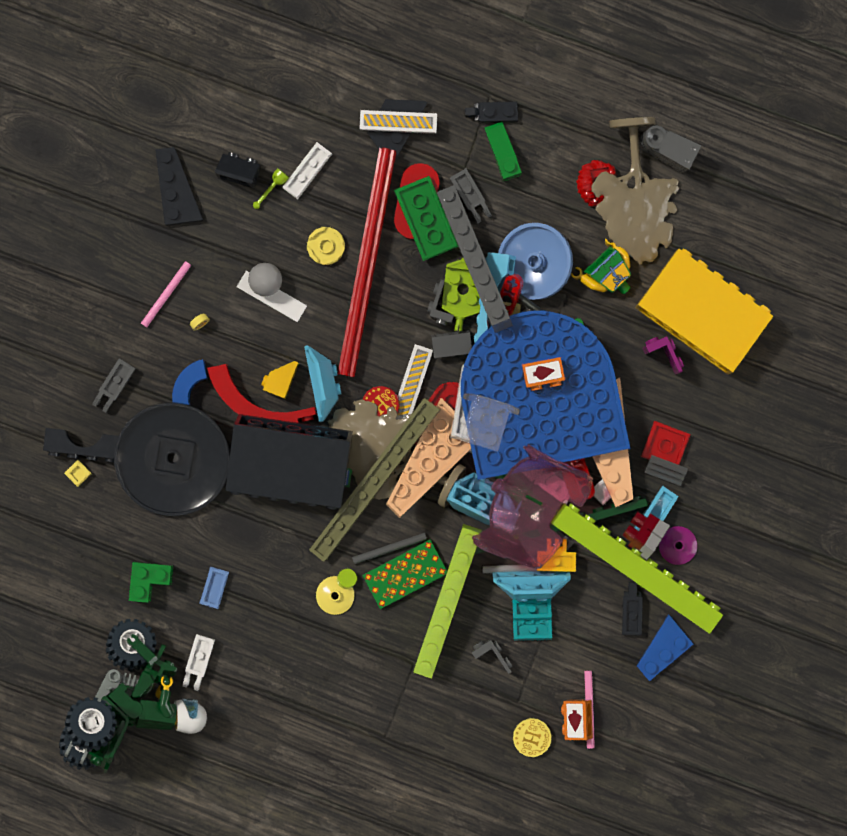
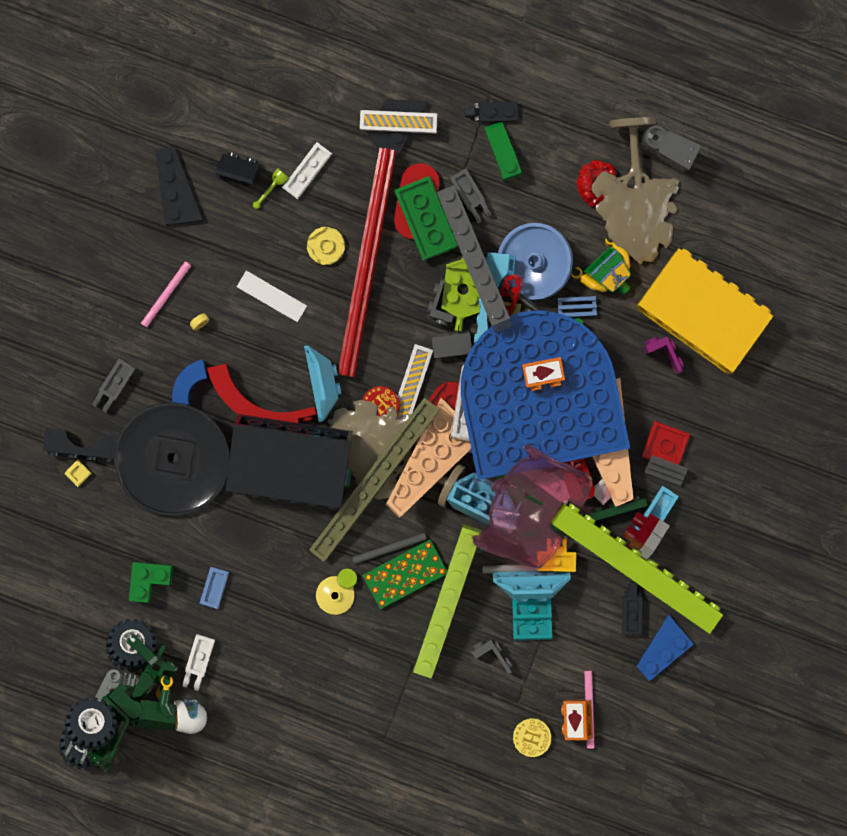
(265, 279): light grey piece -> none
(280, 380): yellow slope -> none
(486, 421): clear piece -> none
(576, 299): none -> medium blue tile
(670, 552): magenta dish -> none

